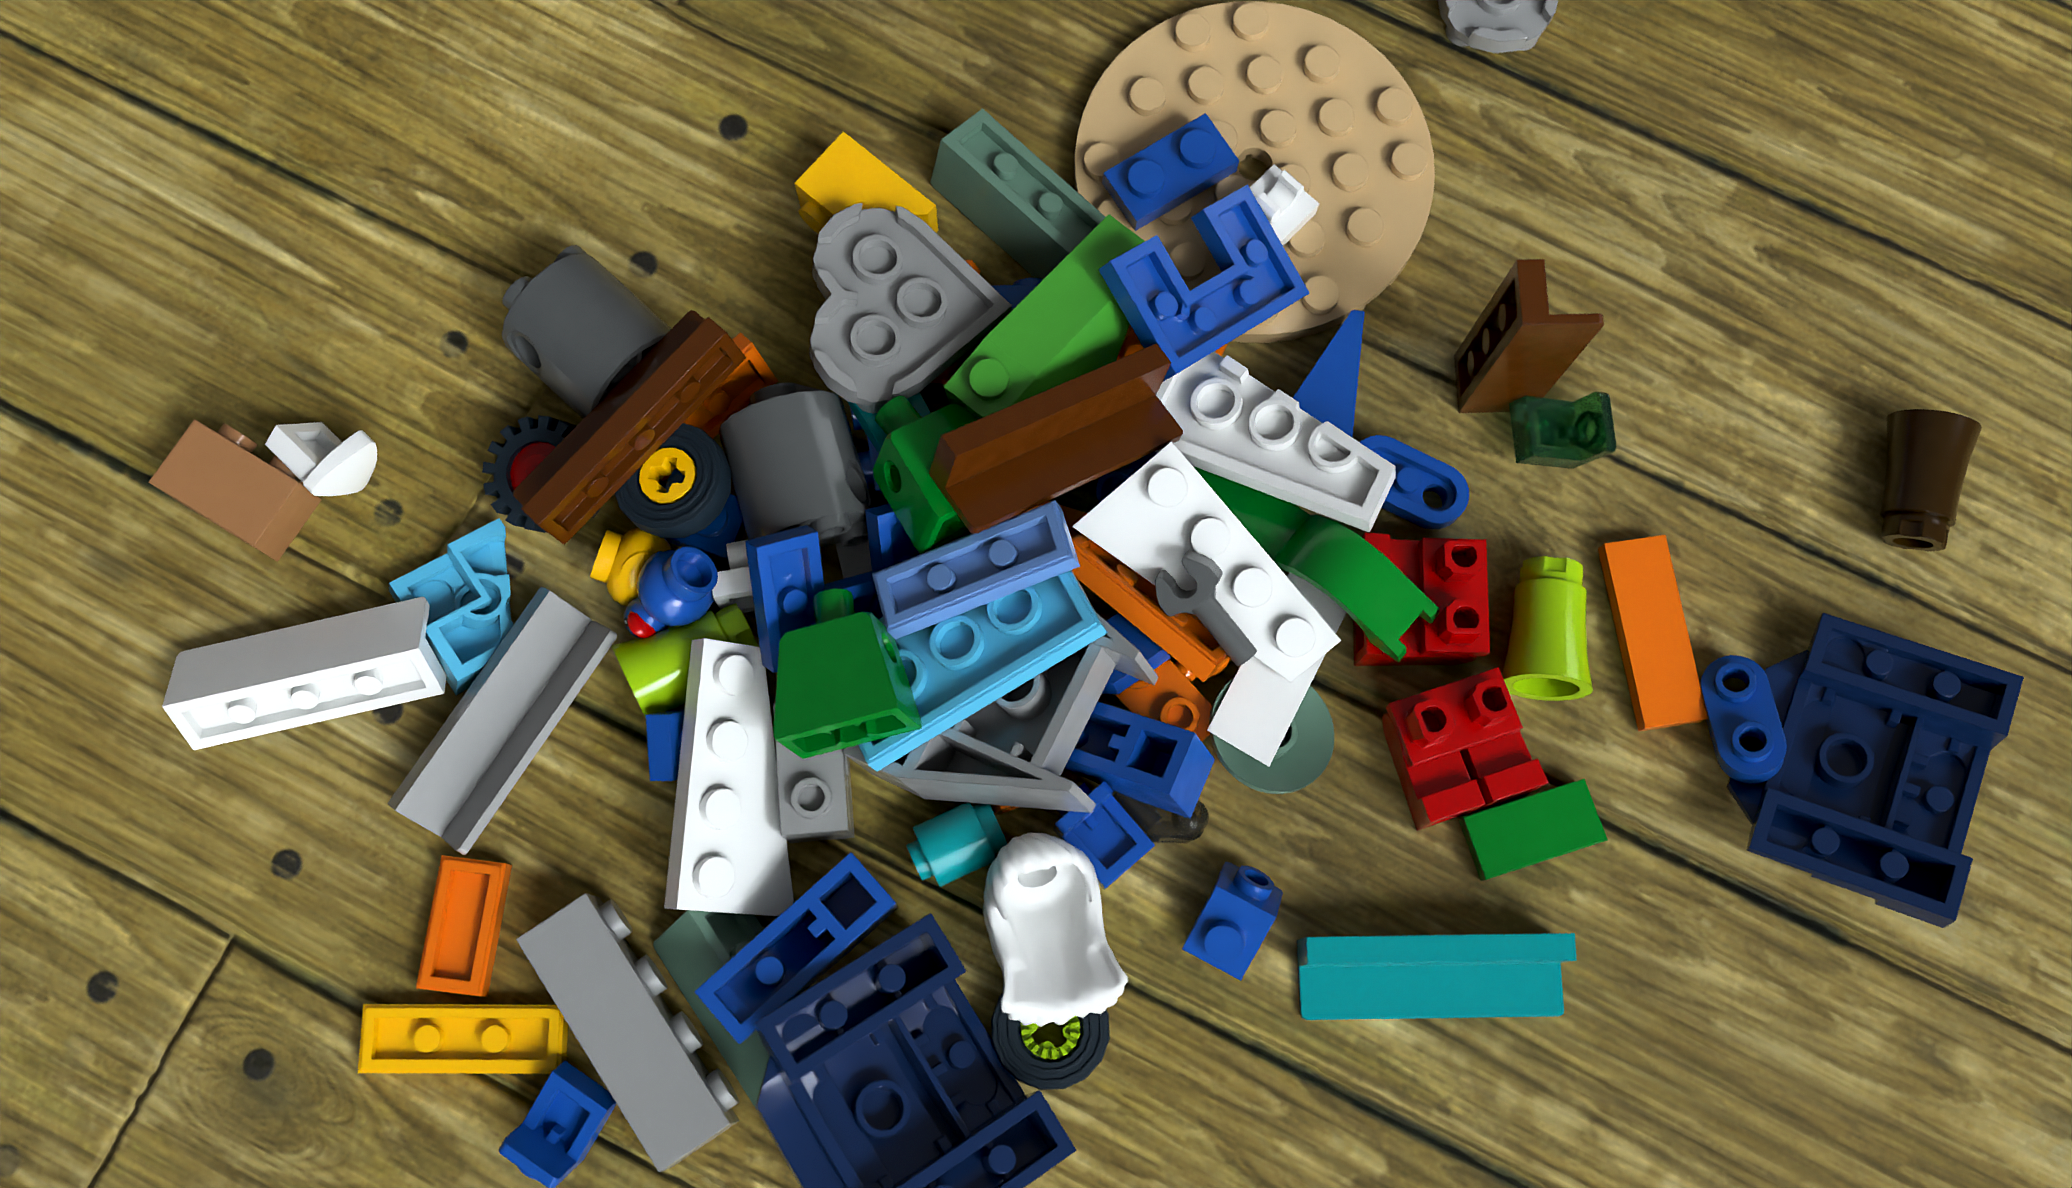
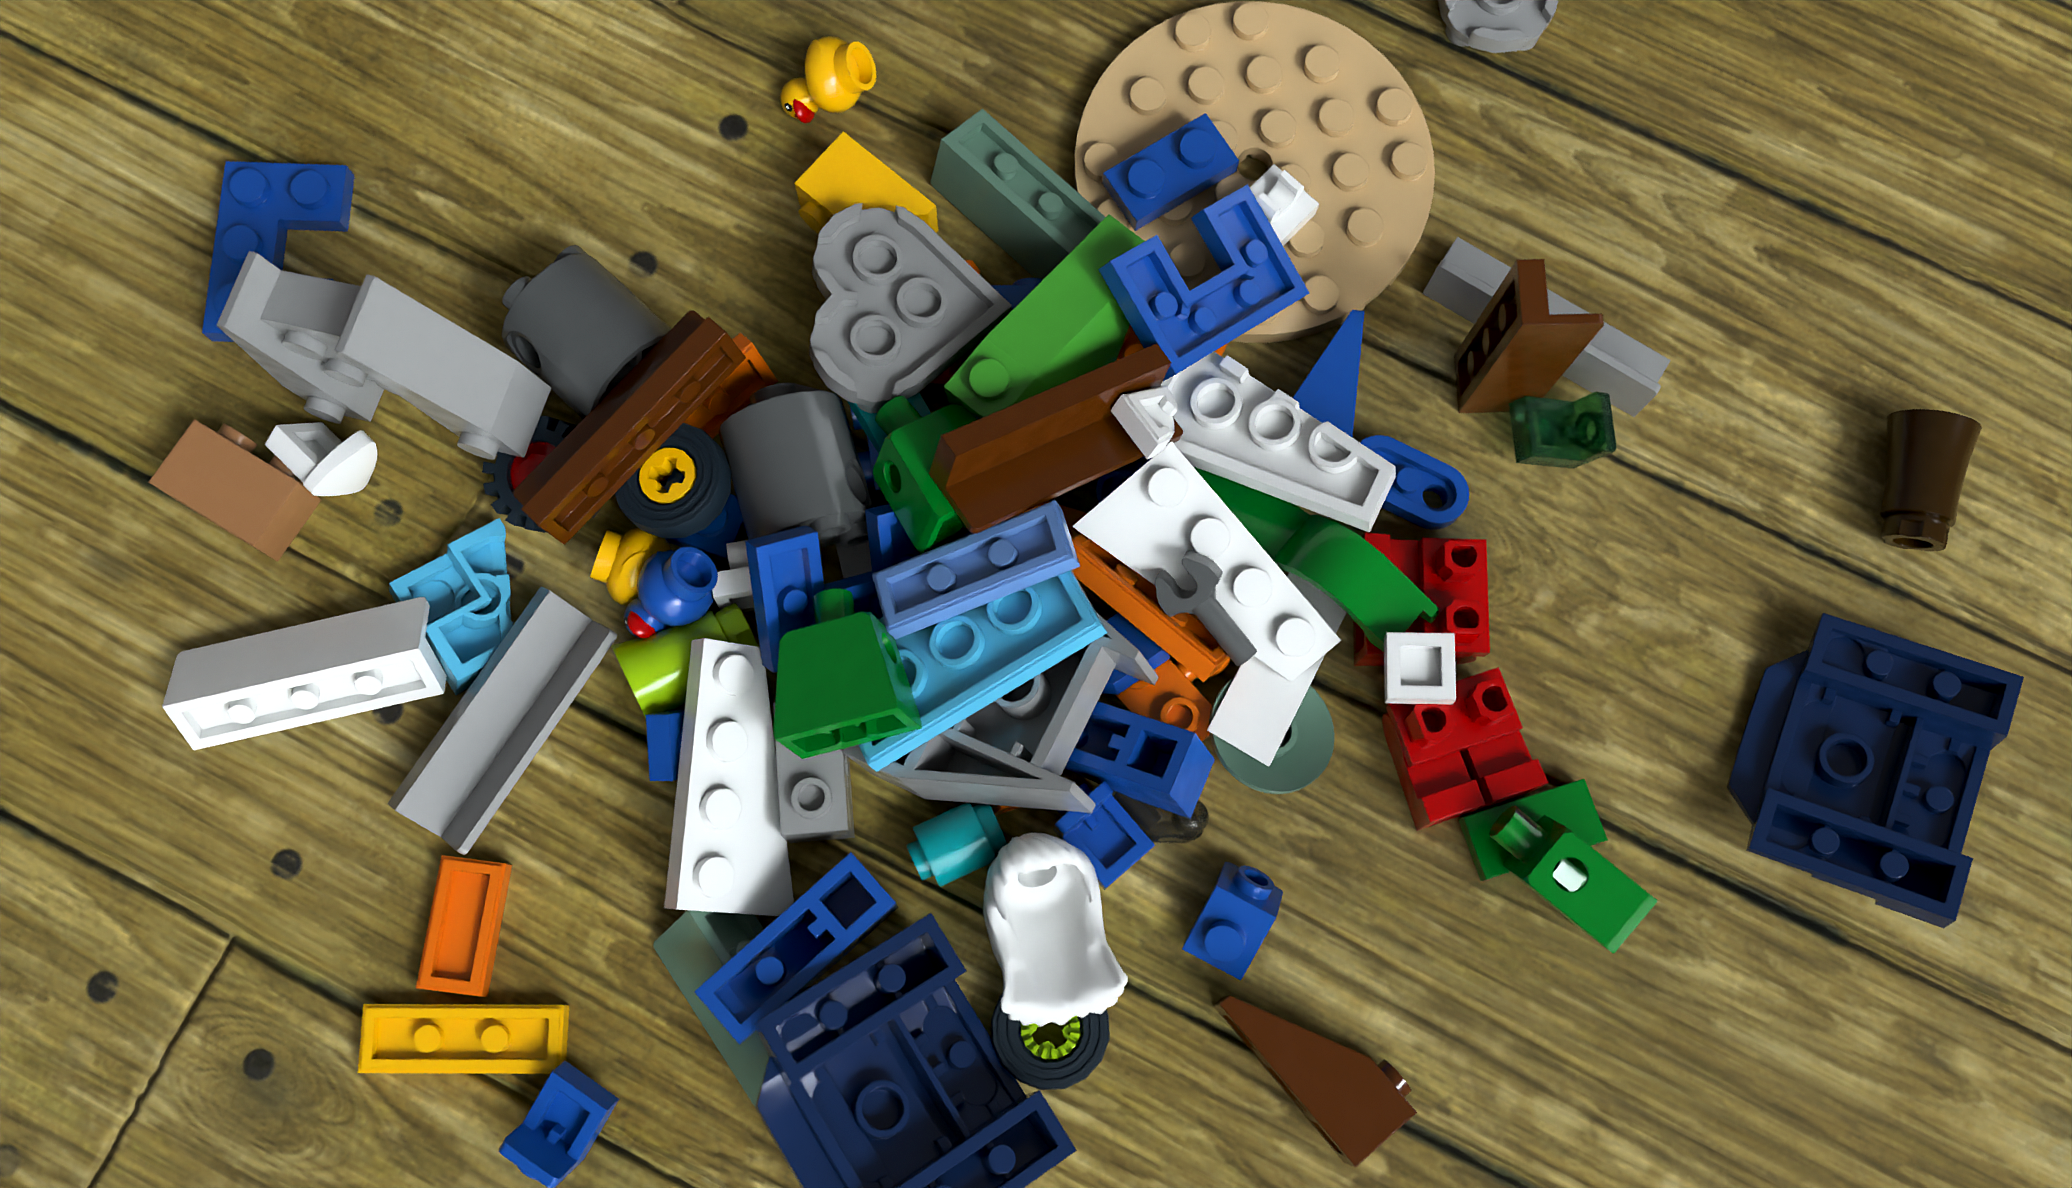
(257, 211): none -> blue plate
(352, 341): none -> light grey wedge
(629, 1030): light grey brick -> none
(833, 81): none -> yellow animal
(1147, 418): none -> white tile
(1336, 1088): none -> reddish brown slope
(1419, 668): none -> white tile
(1432, 976): teal panel -> none
(1549, 632): lime plant -> none
(1572, 877): none -> green torso
(1607, 364): none -> light grey panel
(1652, 633): orange tile -> none
(1743, 715): blue plate -> none

